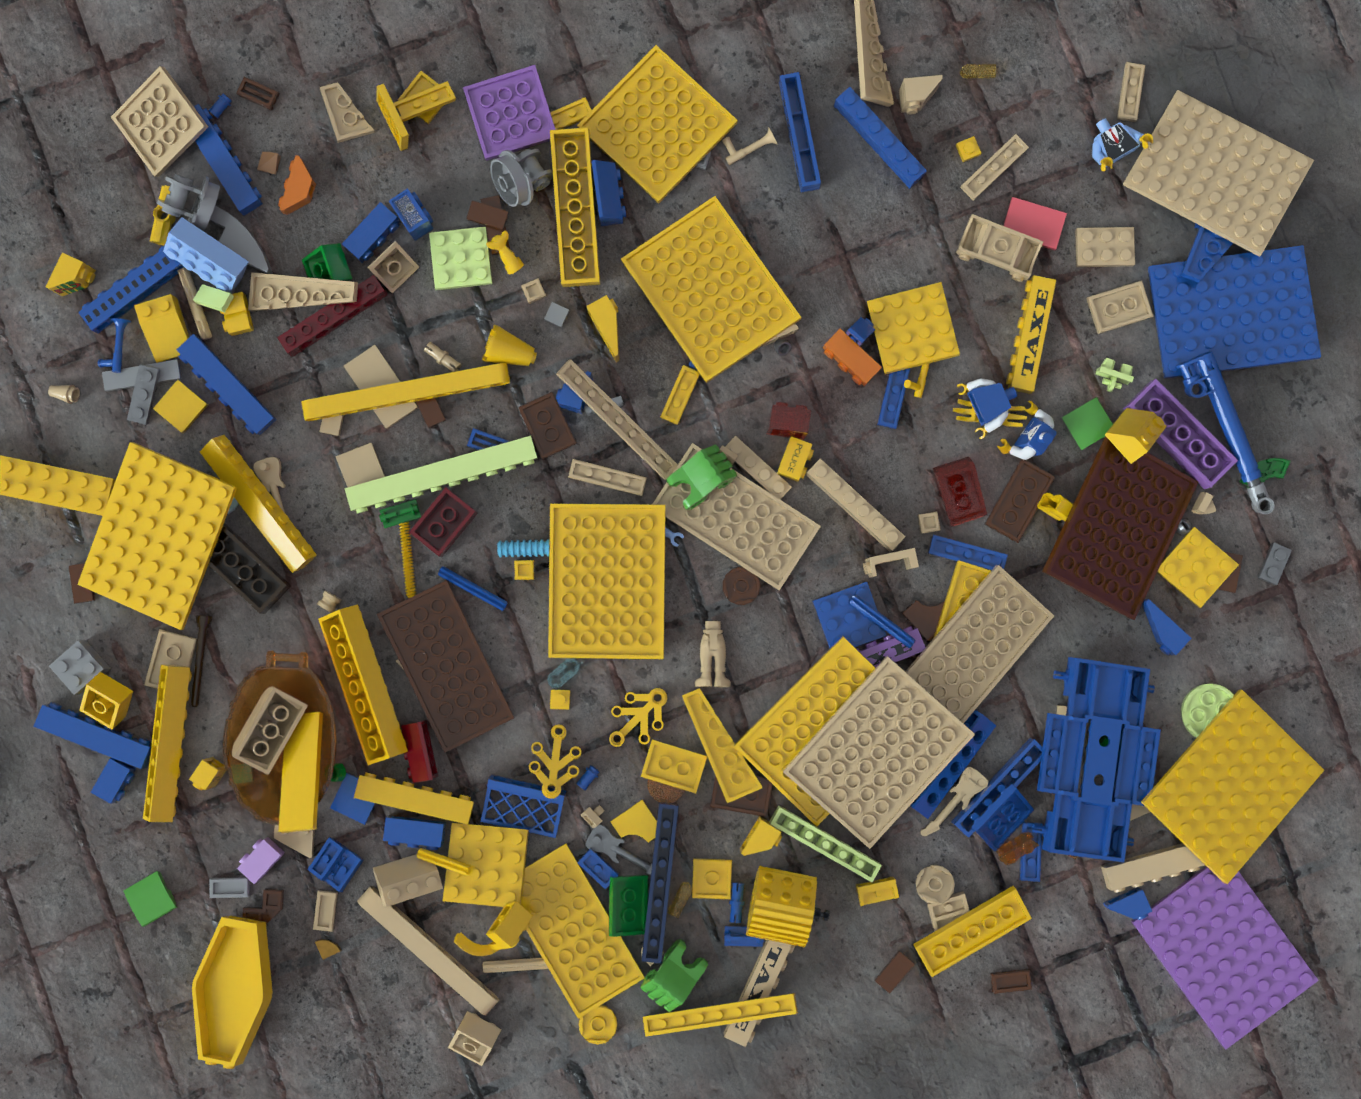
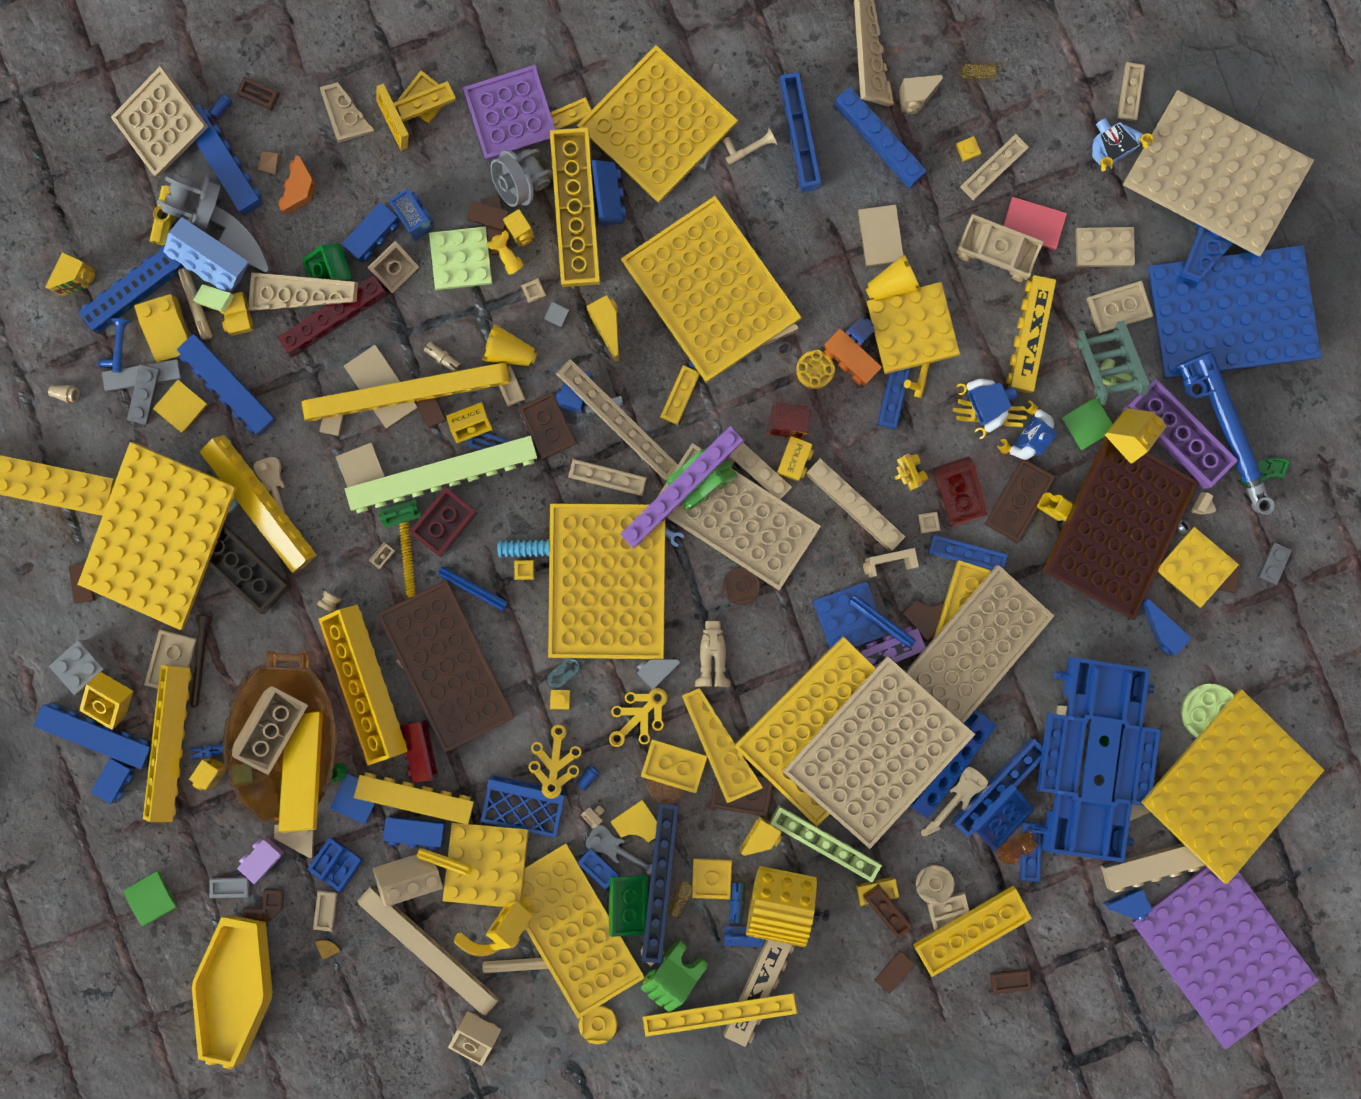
(206, 751): none -> blue pin
(381, 555): none -> tan piece
(469, 422): none -> yellow brick
(512, 392): none -> tan tile
(519, 228): none -> yellow brick
(656, 670): none -> light grey slope
(682, 487): none -> medium lavender plate
(815, 369): none -> yellow tile
(880, 235): none -> tan tile
(887, 911): none -> reddish brown tile
(893, 281): none -> yellow cone
(908, 472): none -> yellow hips
(1126, 350): none -> sand green fence

